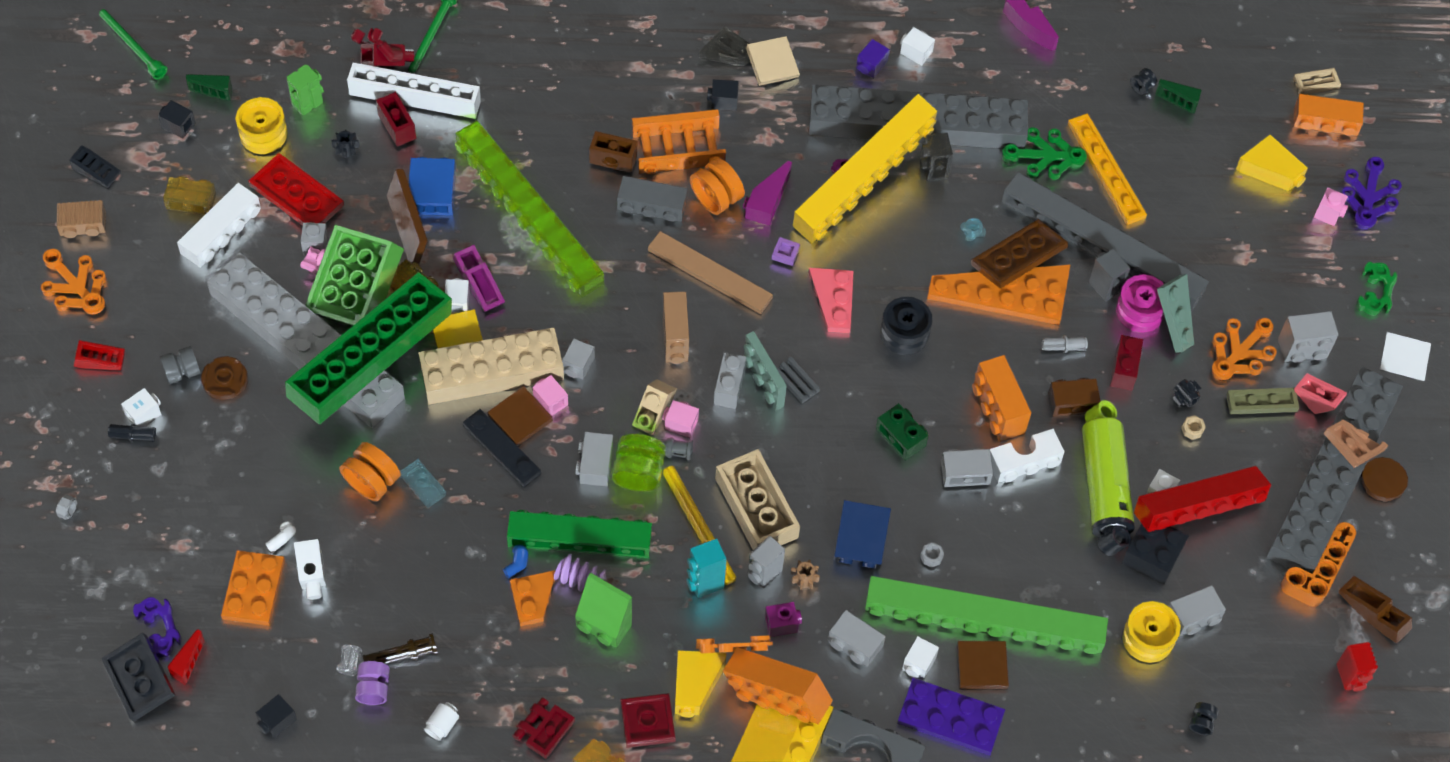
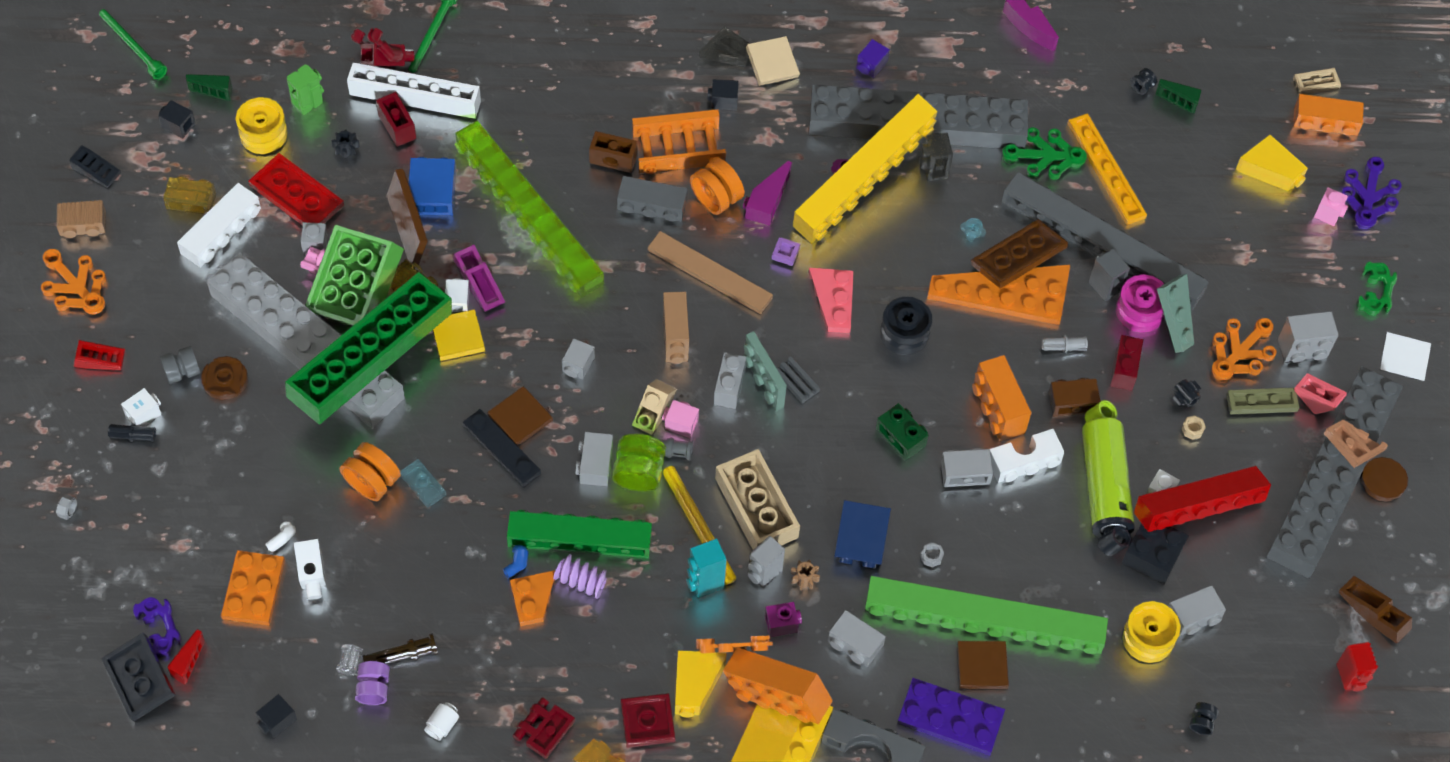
(490, 365): tan brick -> none
(550, 395): bright pink brick -> none
(604, 611): bright green slope -> none
(917, 46): white brick -> none
(920, 658): white brick -> none
(1327, 563): orange beam -> none

